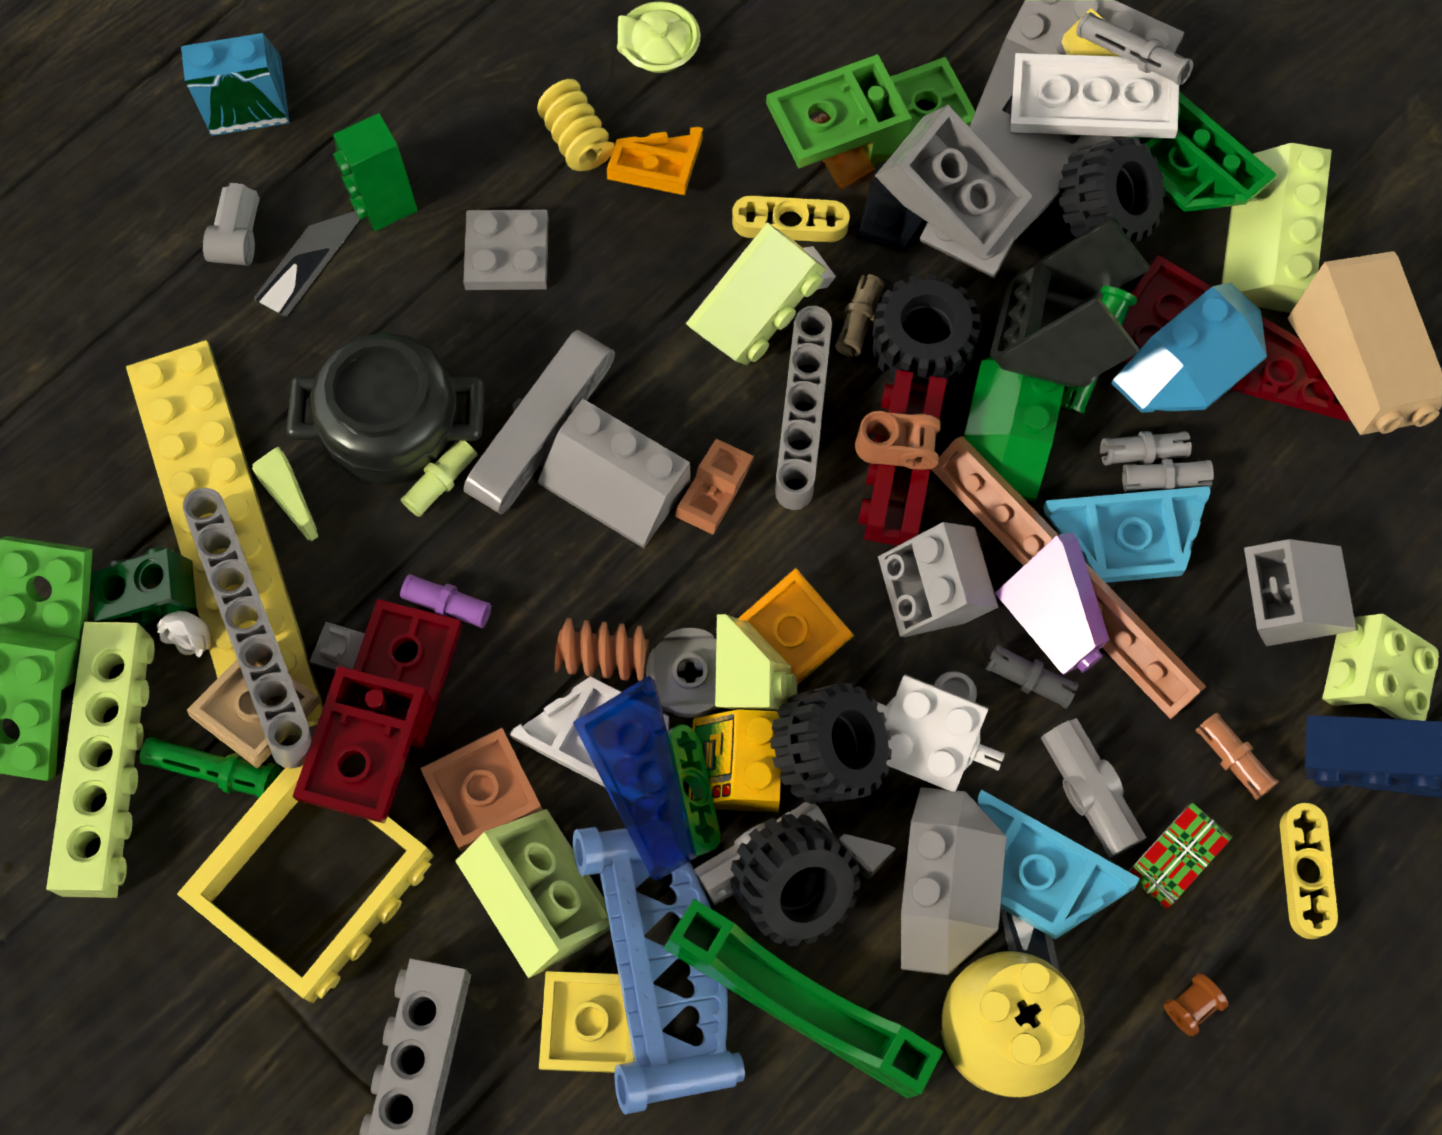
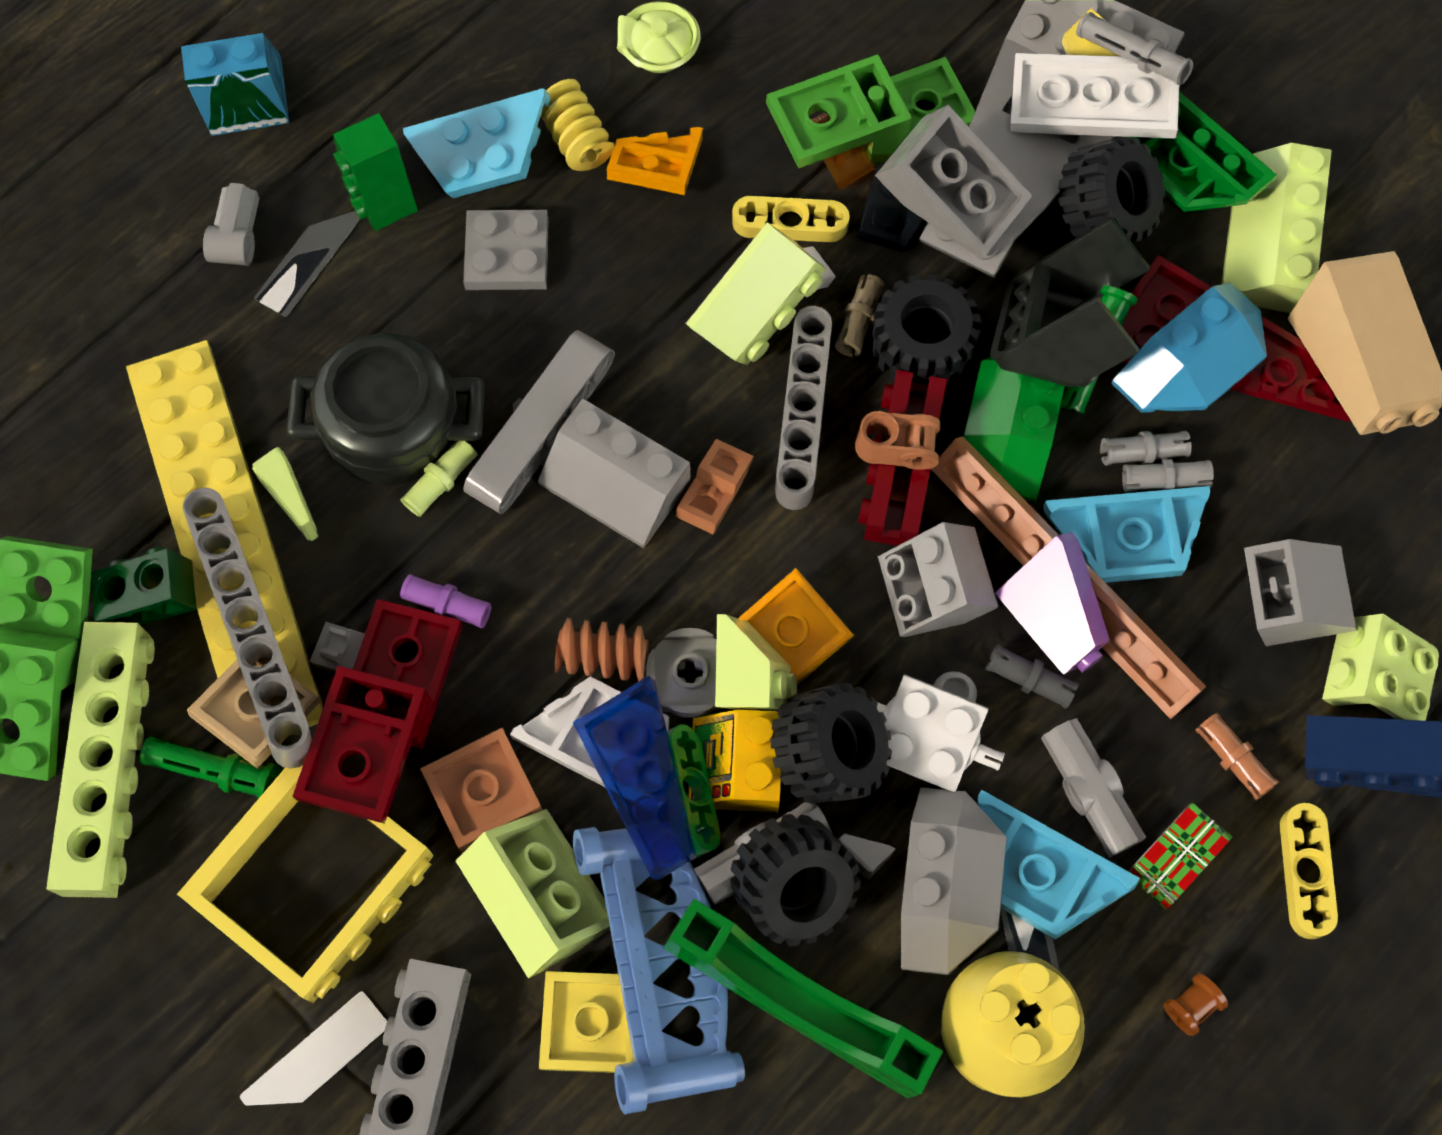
(186, 632): white plate -> none
(319, 1055): none -> white sticker
(481, 144): none -> medium azure wing

